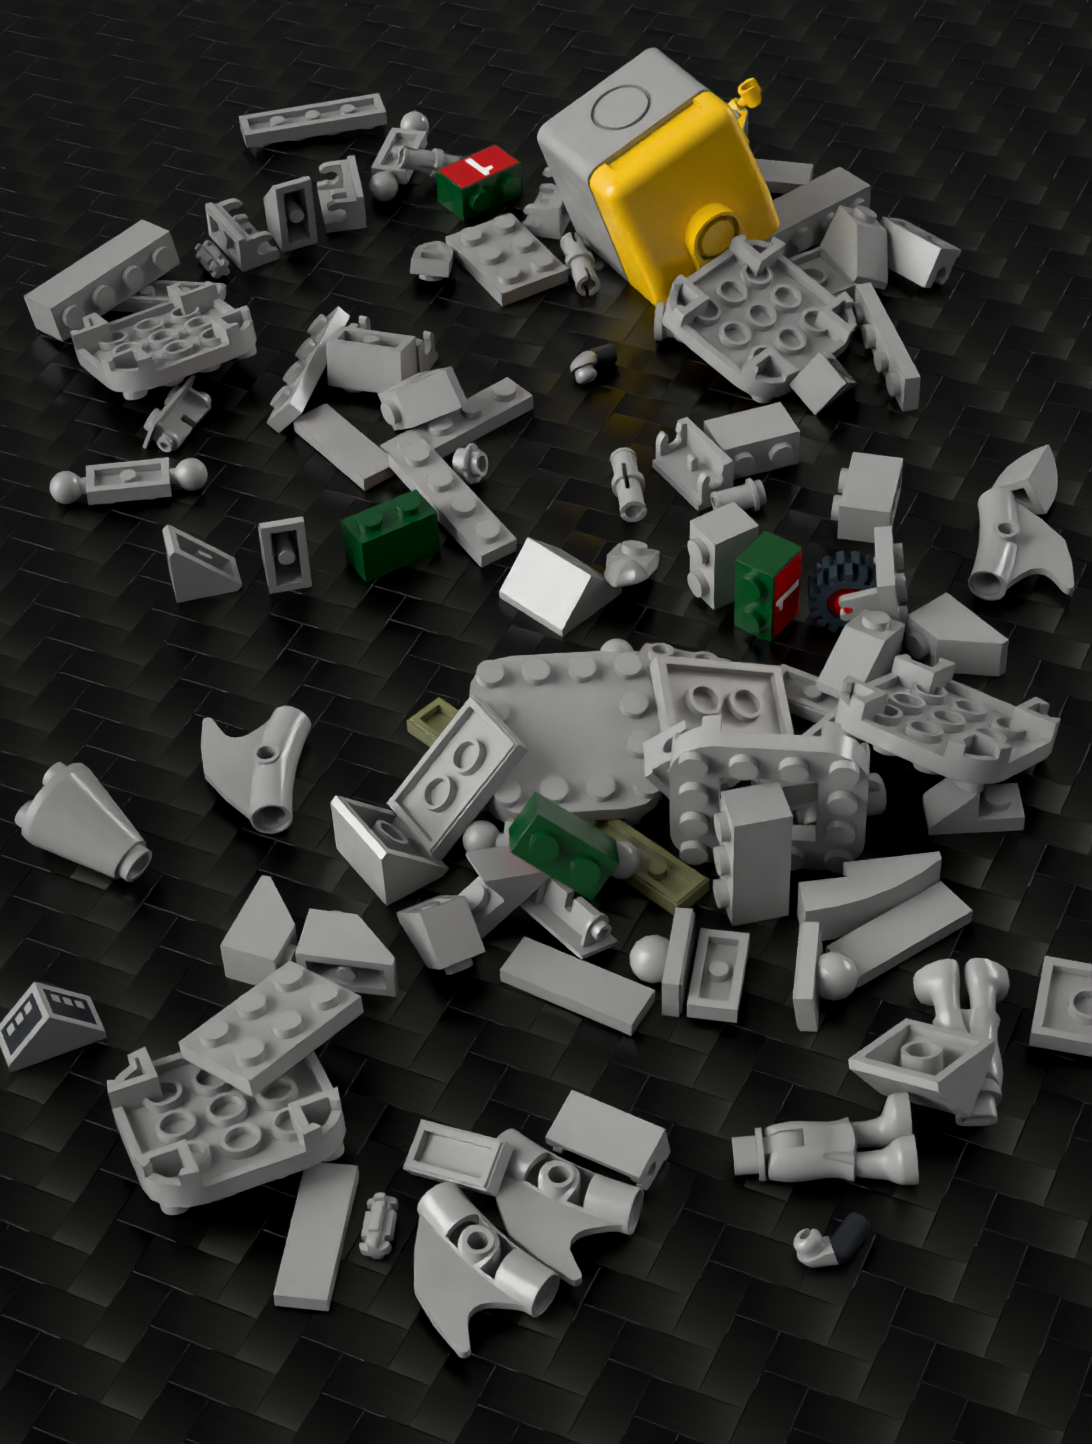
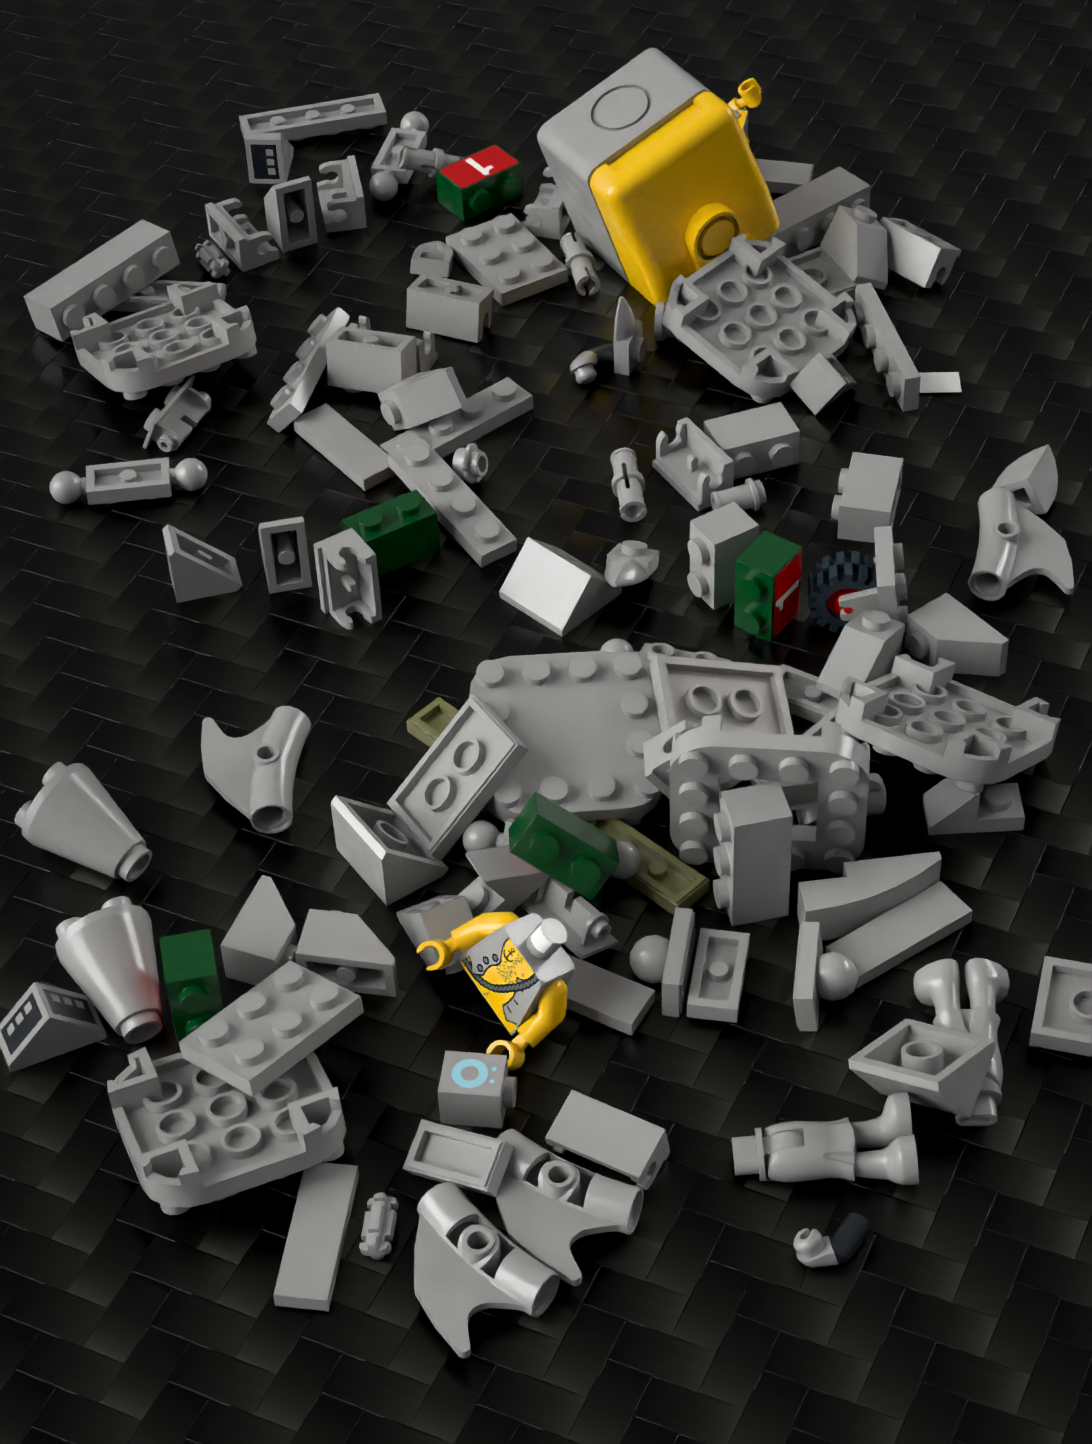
(115, 966): none -> light grey cone
(191, 980): none -> dark green brick
(268, 157): none -> light grey slope
(347, 578): none -> light grey hinge
(449, 307): none -> light grey hinge
(475, 1089): none -> light grey brick
(518, 972): none -> torso
(628, 339): none -> light grey plate
(940, 382): none -> white sticker

